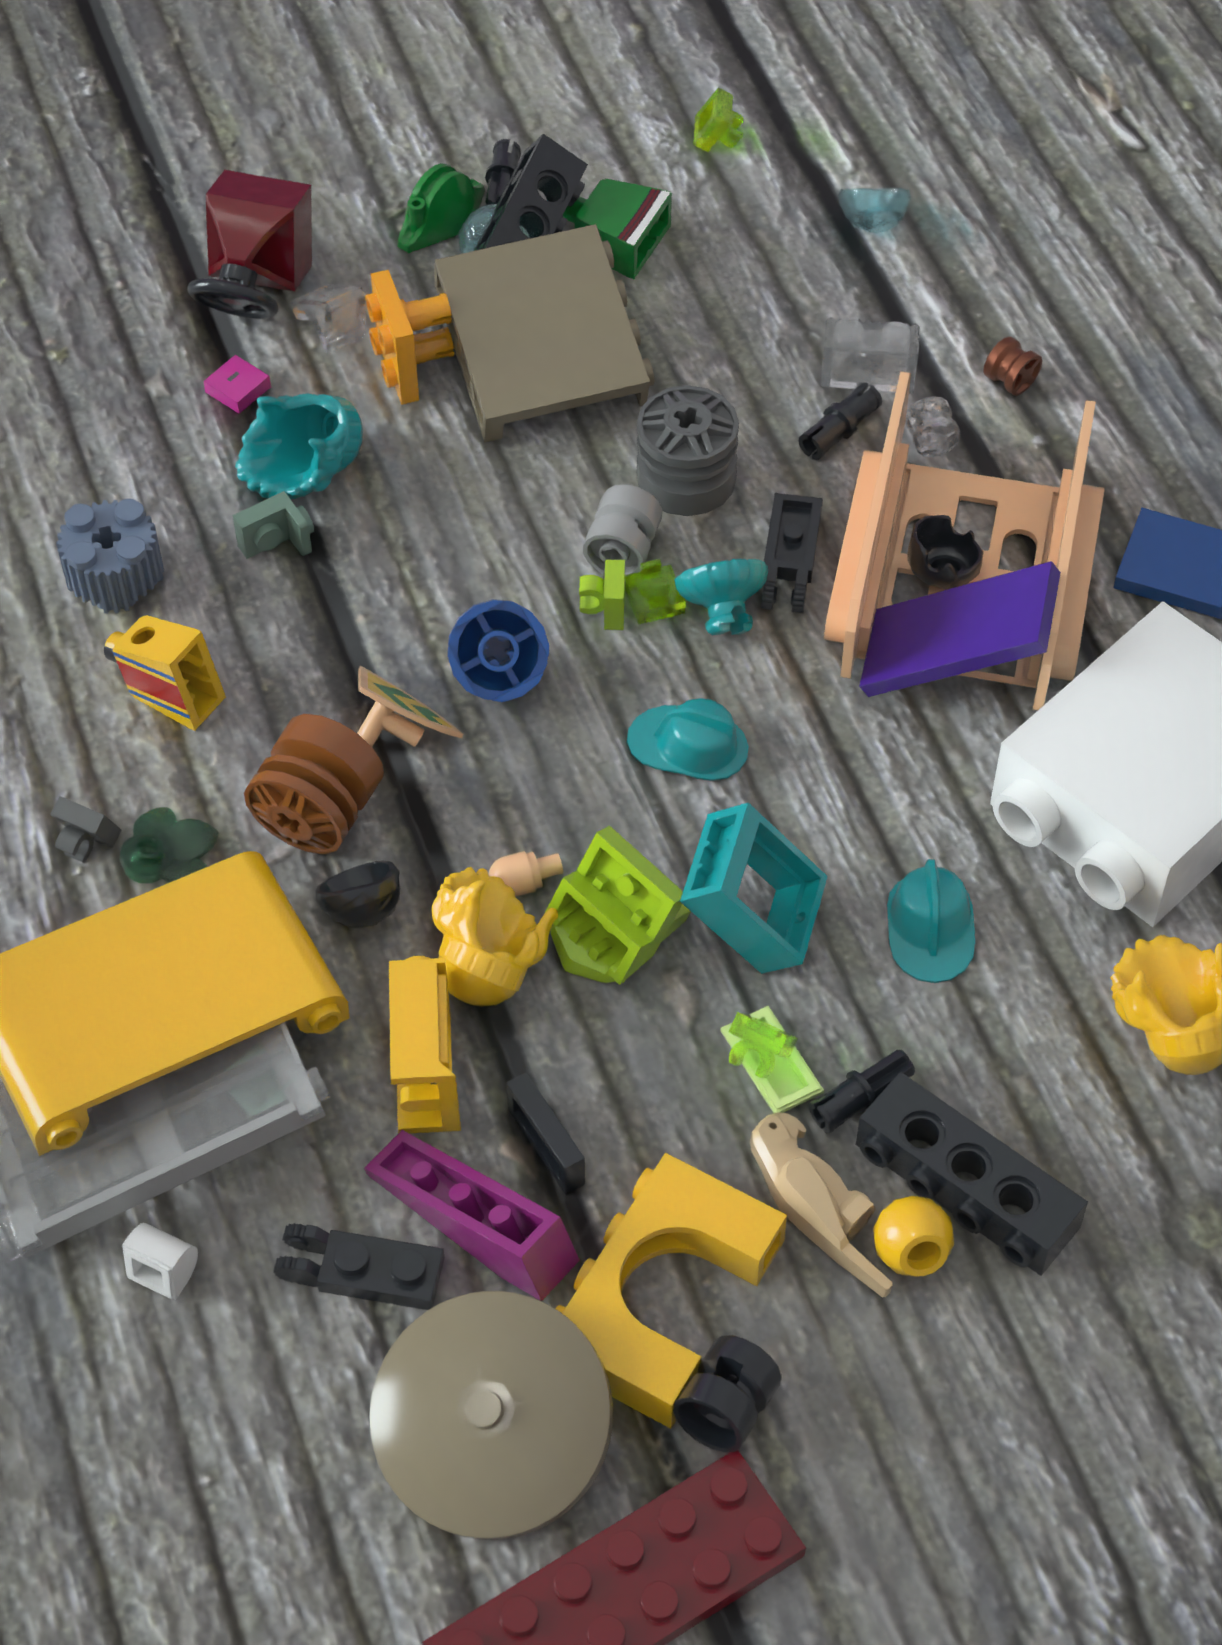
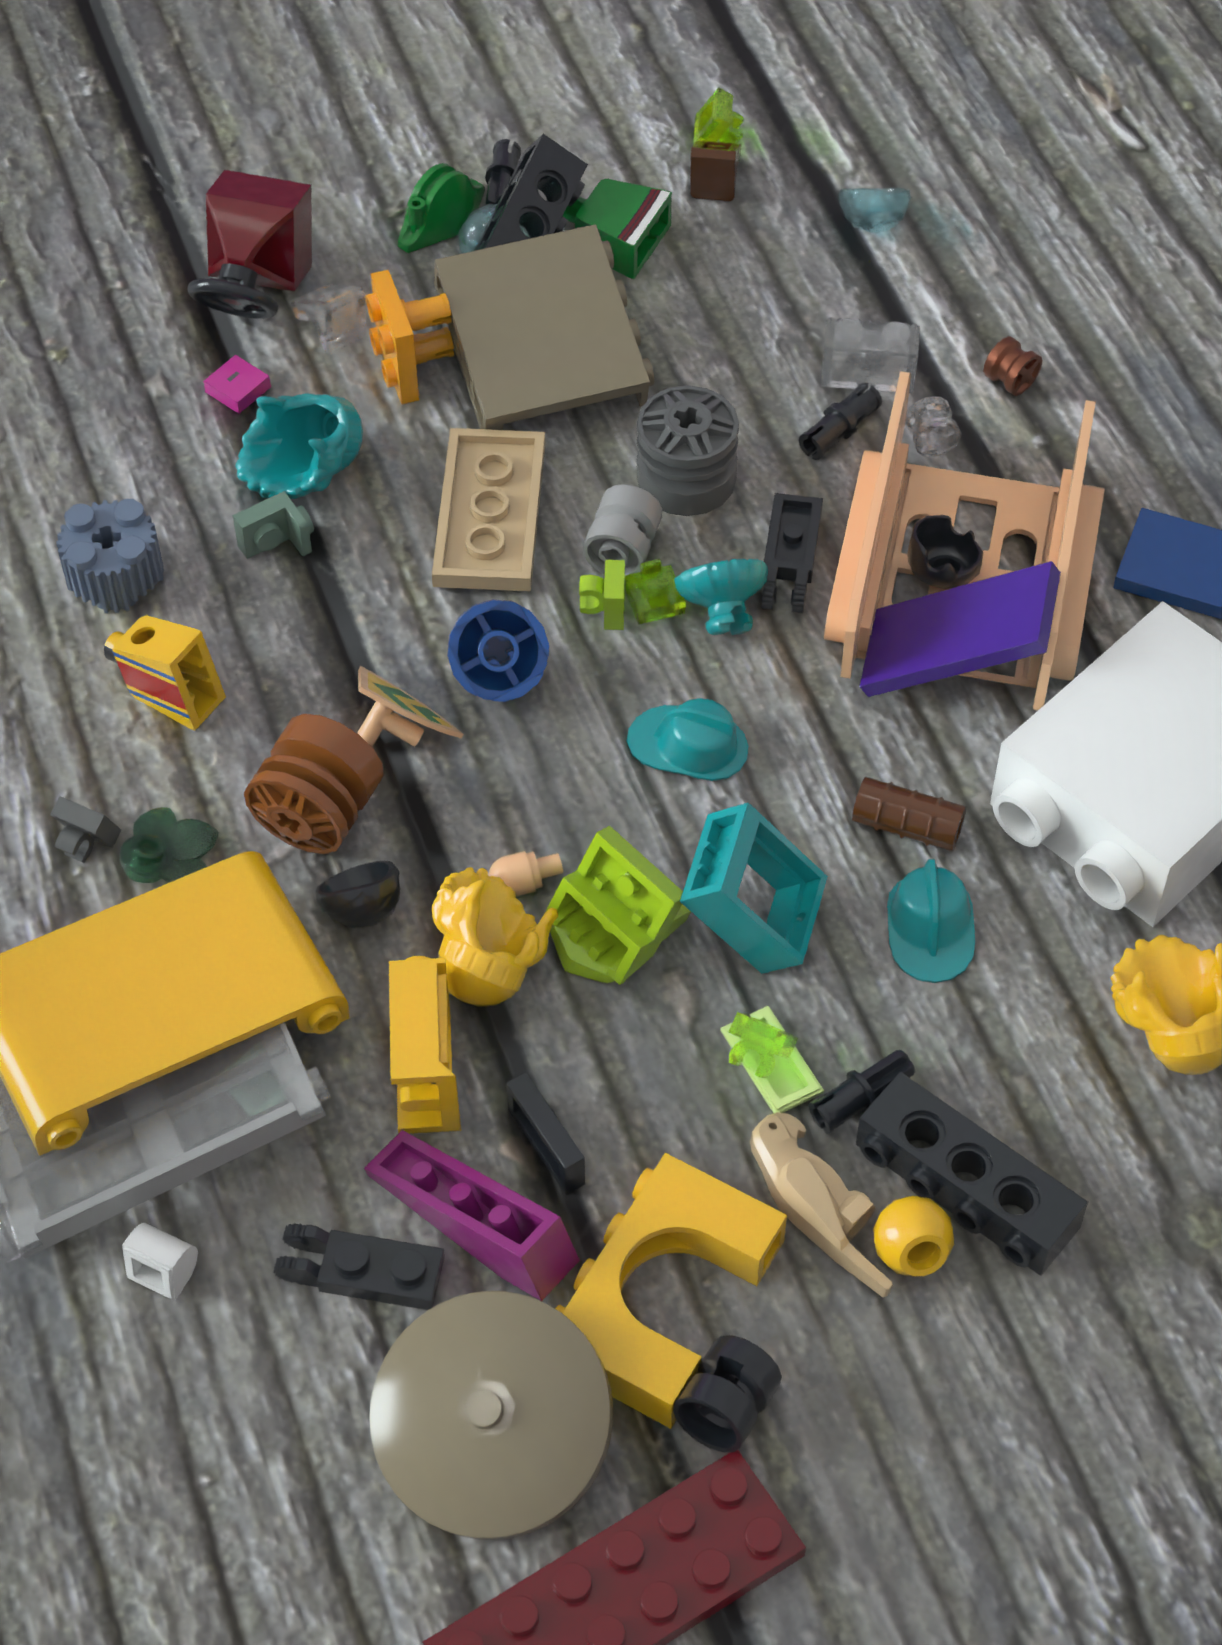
(489, 510): none -> tan plate
(714, 170): none -> reddish brown slope
(909, 813): none -> reddish brown axle

